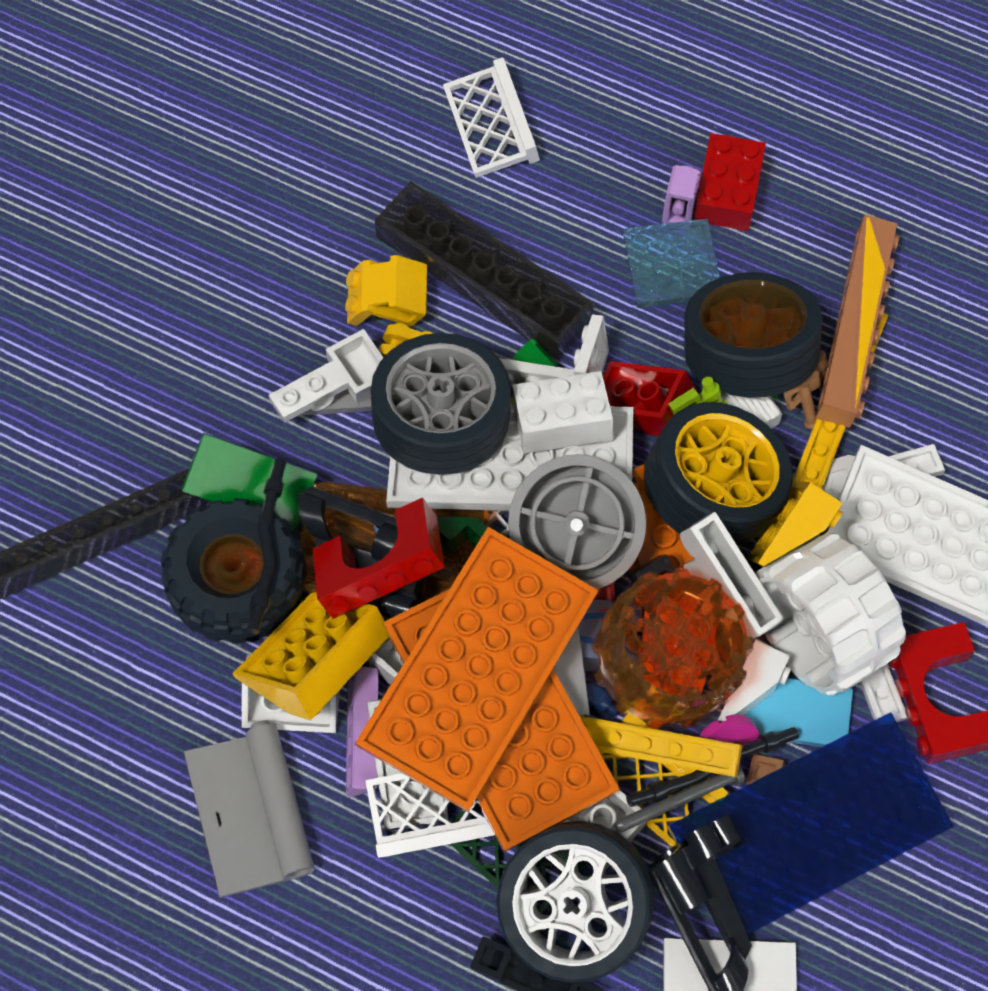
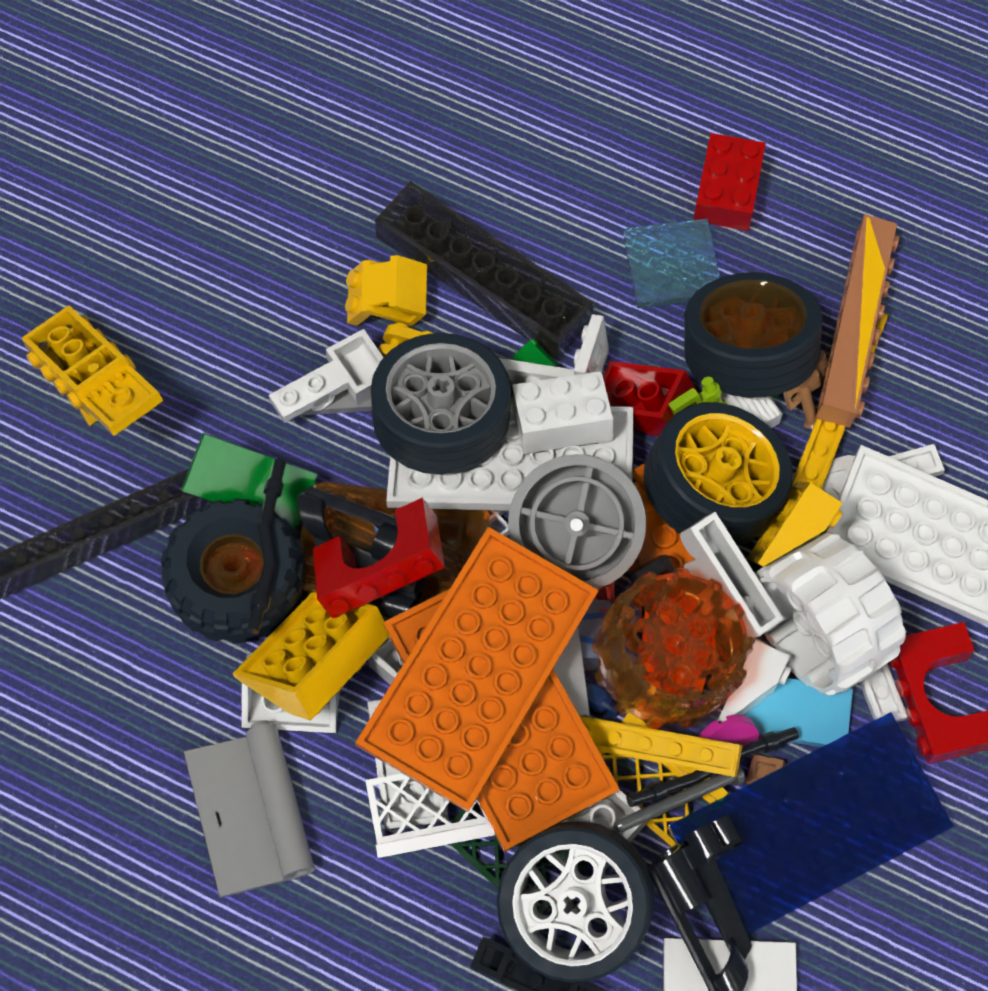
(90, 371): none -> yellow wedge
(359, 764): lavender slope -> none
(458, 529): dark green slope -> none
(514, 113): white fence -> none
(681, 194): lavender brick -> none

